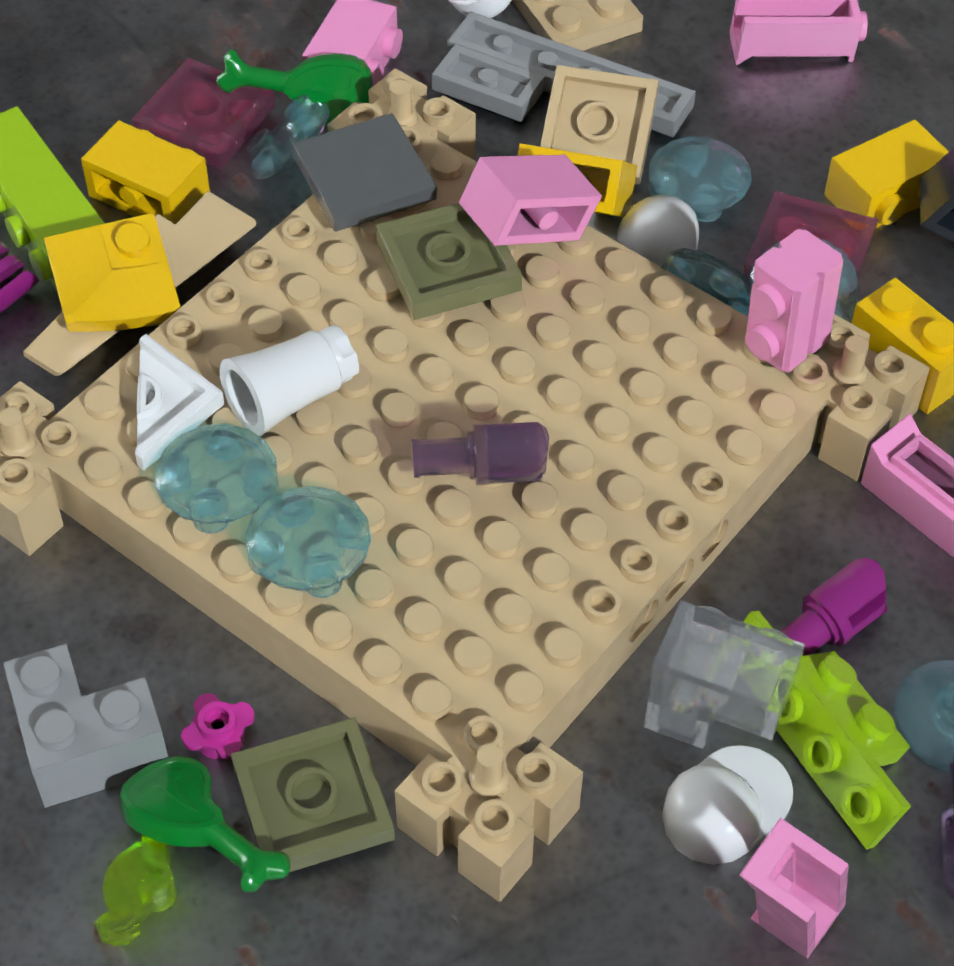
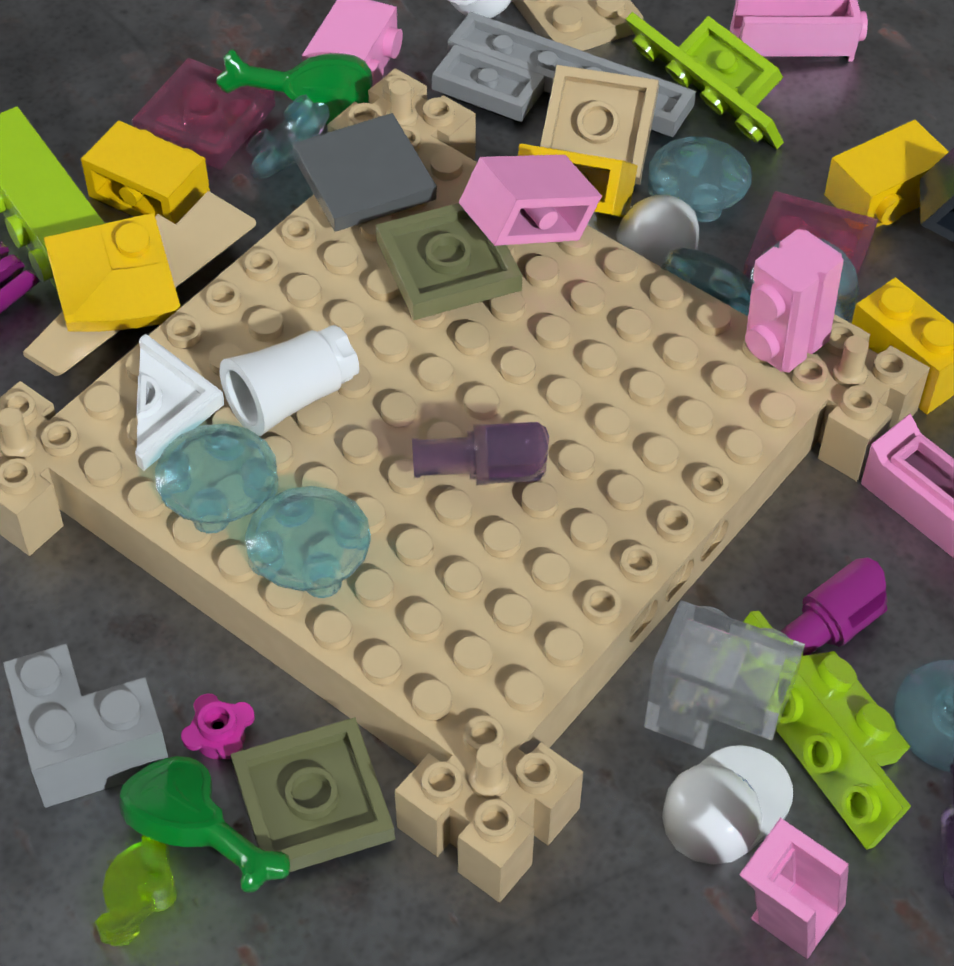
(720, 66): none -> lime bracket

